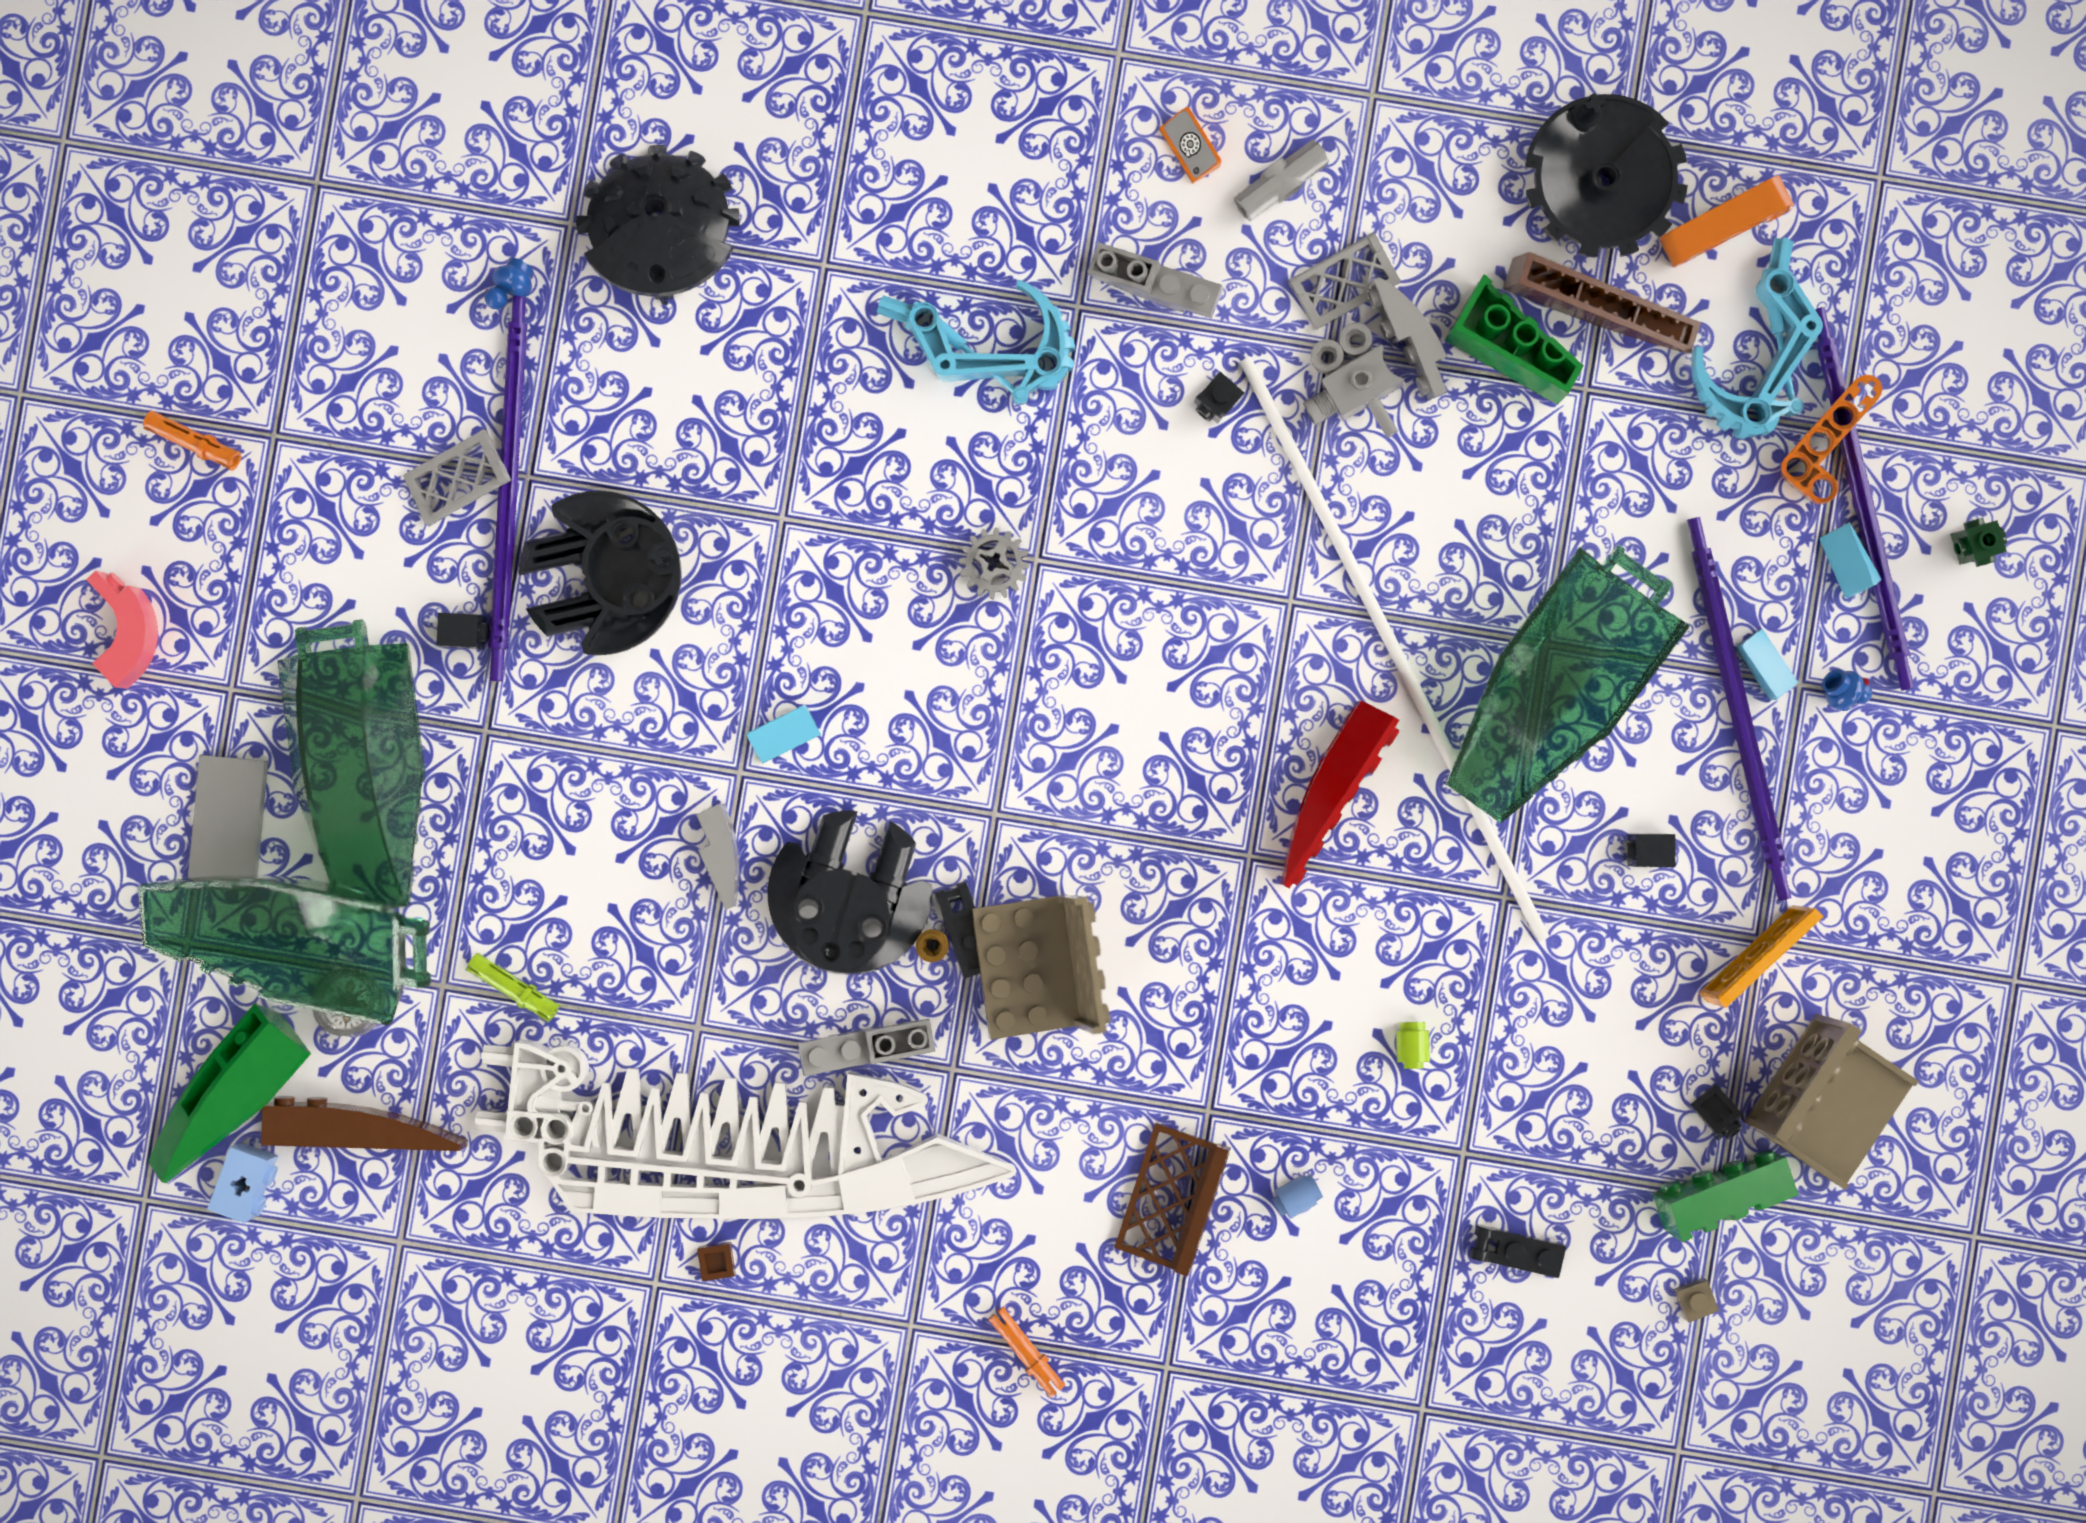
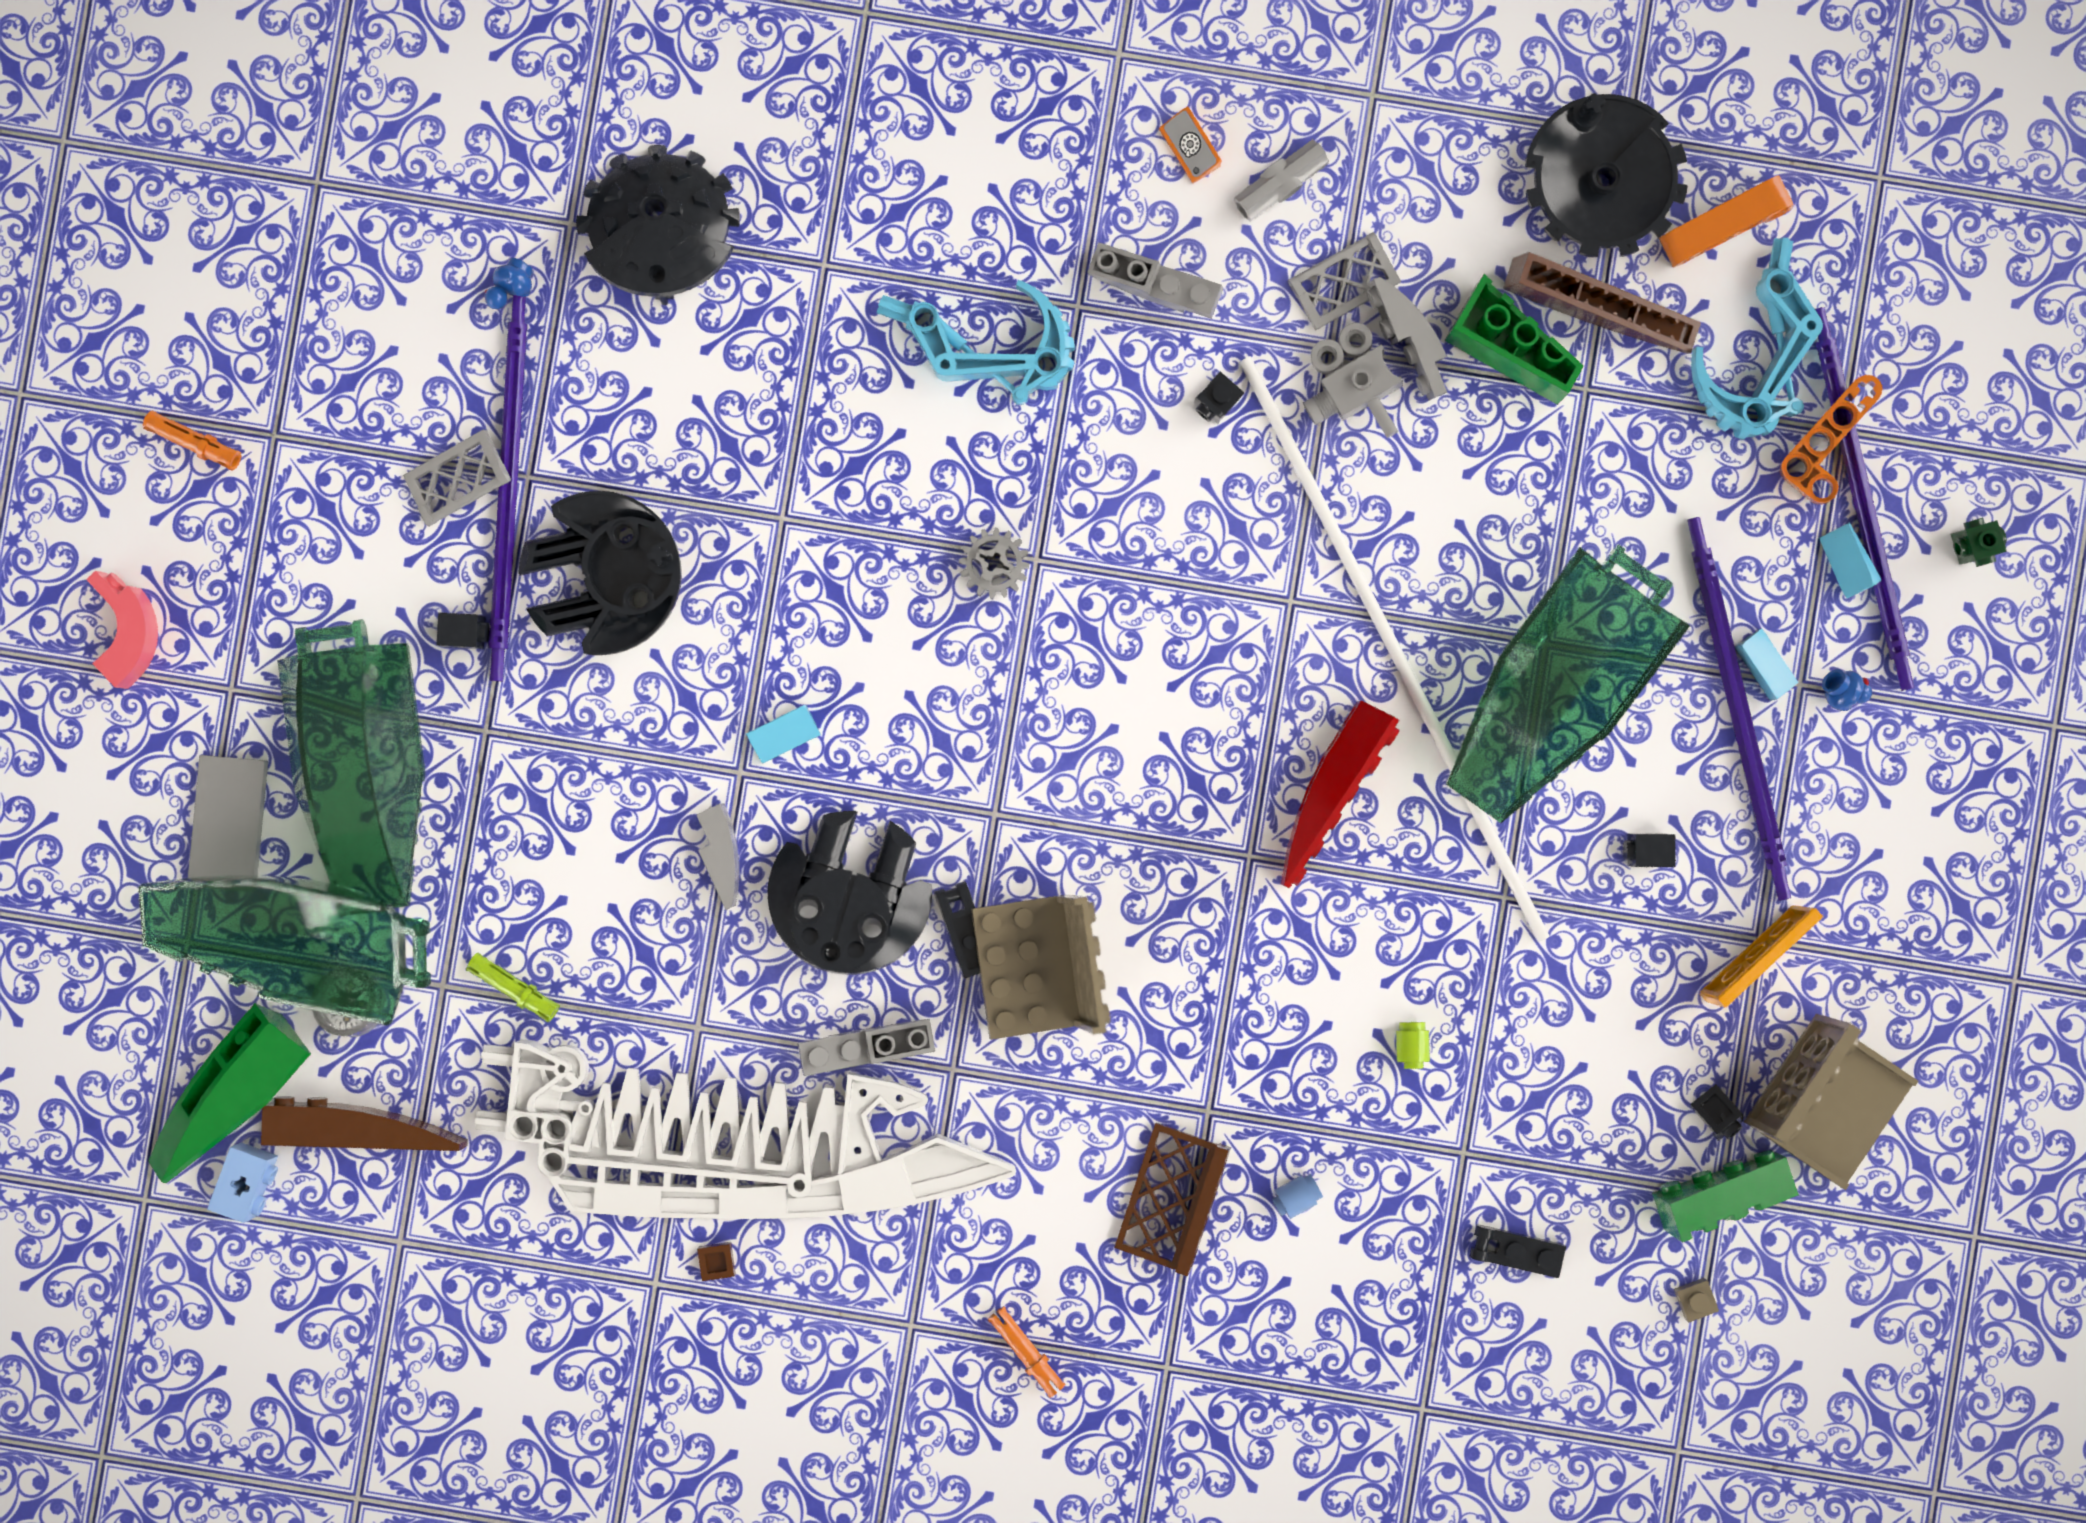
(928, 954): pearl gold cone -> none

